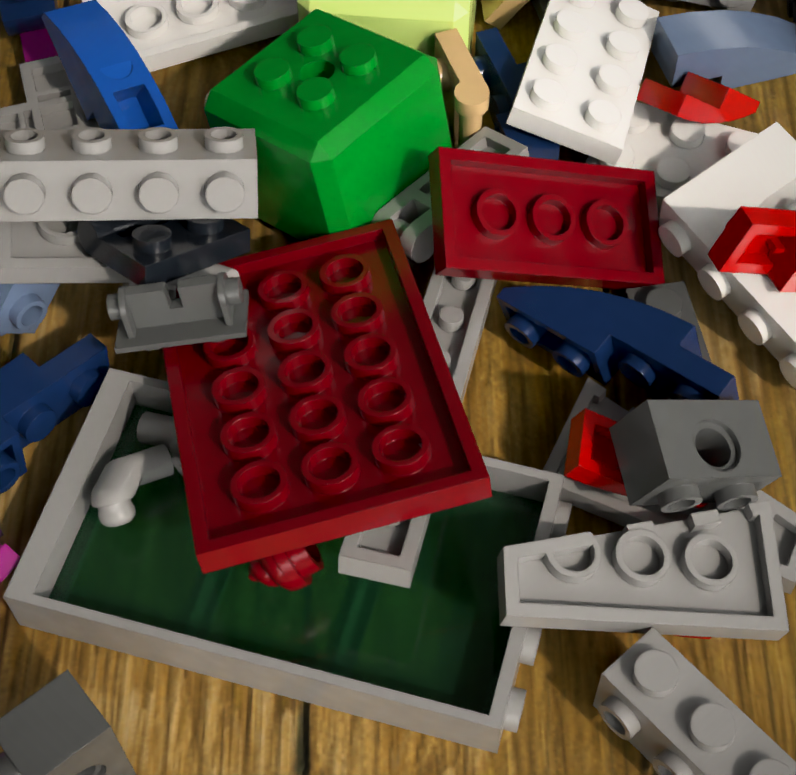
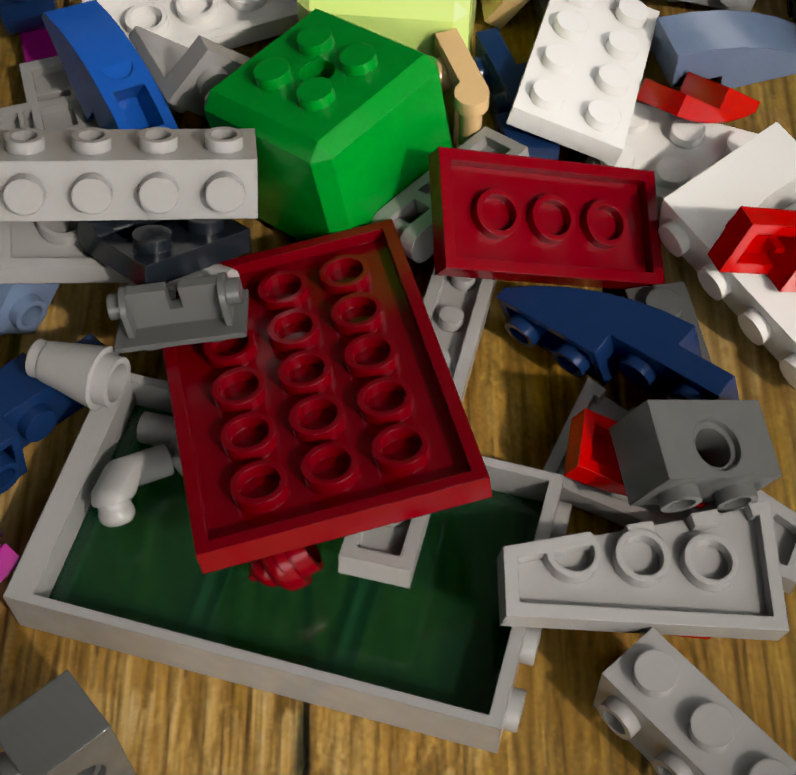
(80, 371): none -> light grey cone
(183, 72): none -> light grey bracket

